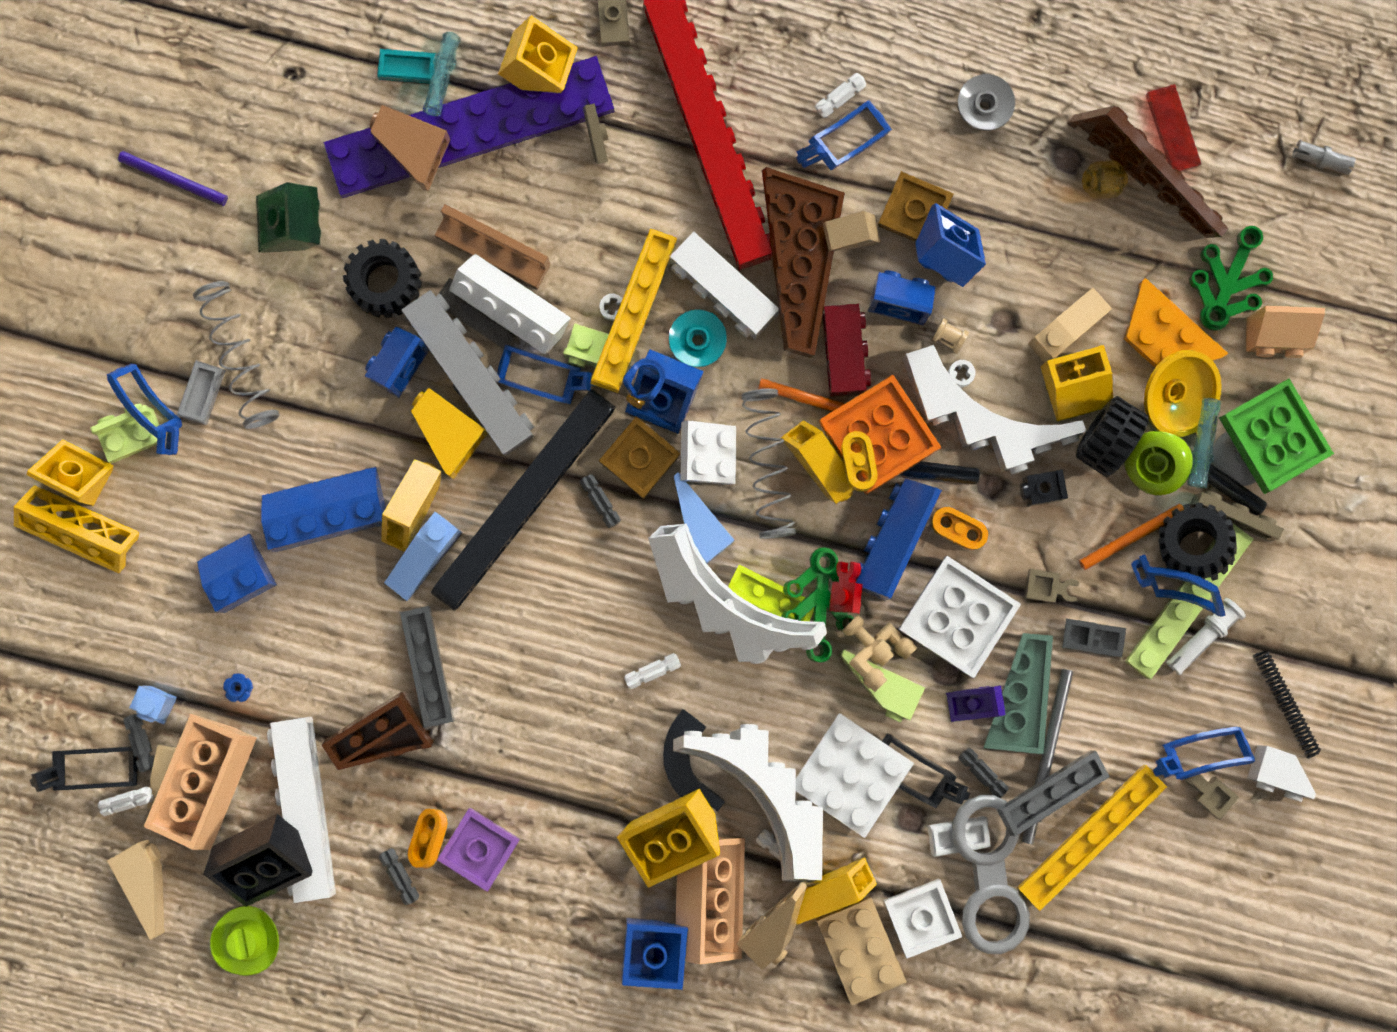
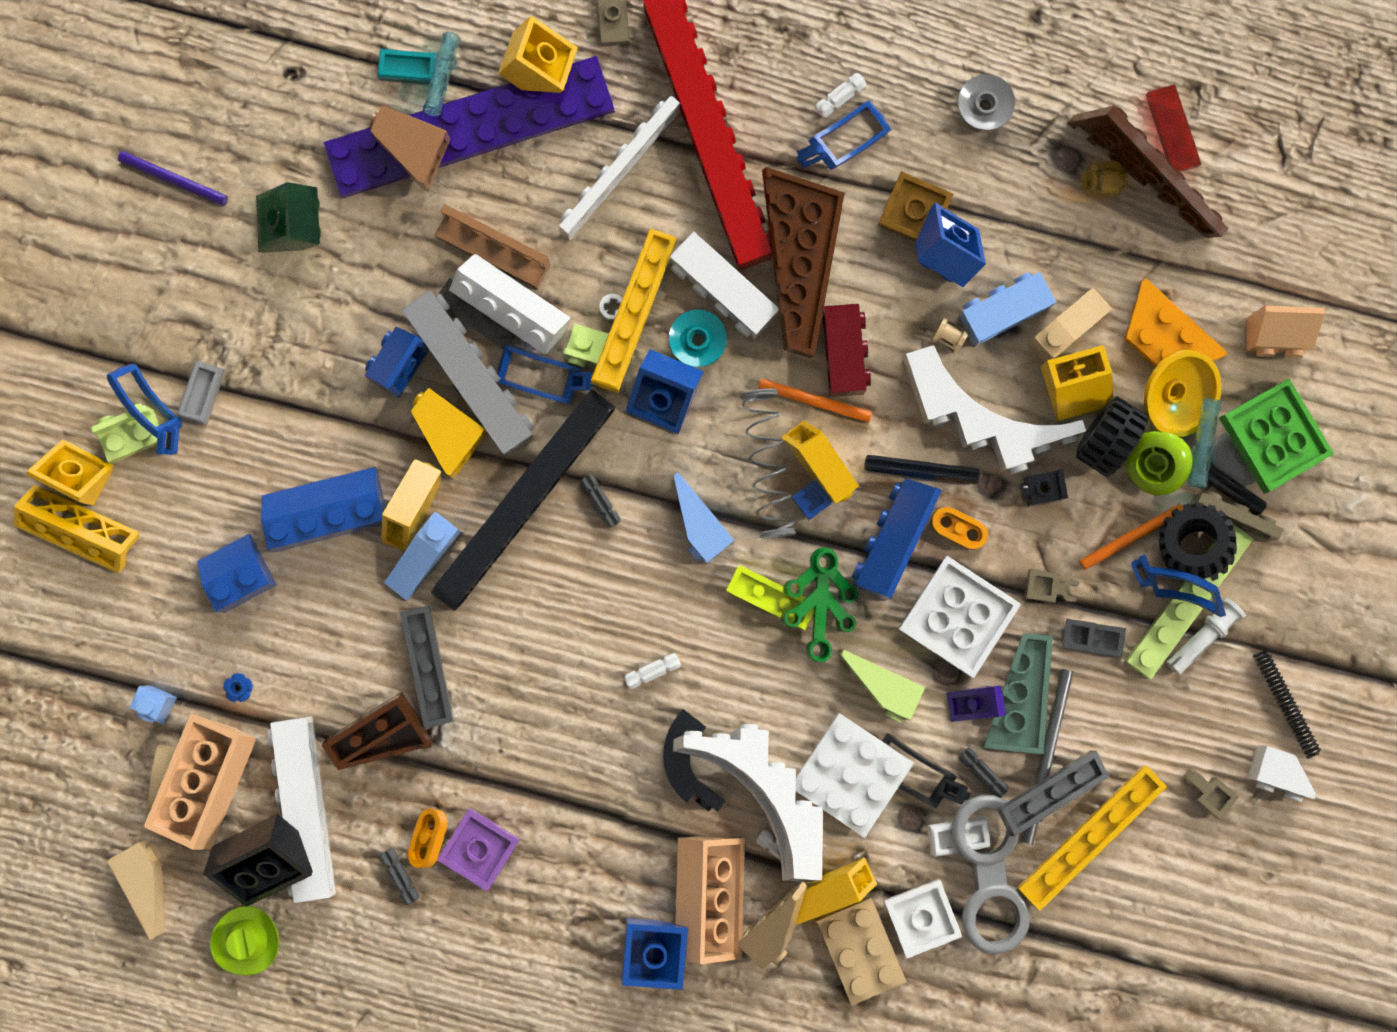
(57, 771): black sword -> none
(125, 801): white axle -> none
(139, 742): dark grey axle -> none
(266, 416): light grey piece -> none
(369, 259): black tyre -> none
(597, 133): dark tan plate -> none
(611, 176): none -> white plate
(638, 400): blue piece -> none
(639, 457): pearl gold plate -> none
(672, 838): yellow slope -> none
(708, 453): white plate -> none
(719, 609): white arch -> none
(811, 500): none -> blue plate
(846, 593): red plate -> none
(851, 231): tan slope -> none
(859, 462): yellow plate -> none
(876, 650): tan piece -> none
(890, 422): orange plate -> none
(902, 297): blue slope -> none
(970, 373): white bush -> none
(1006, 307): none -> light blue brick
(1175, 768): blue sword -> none
(1229, 283): green plant -> none
(1324, 157): light grey pin -> none

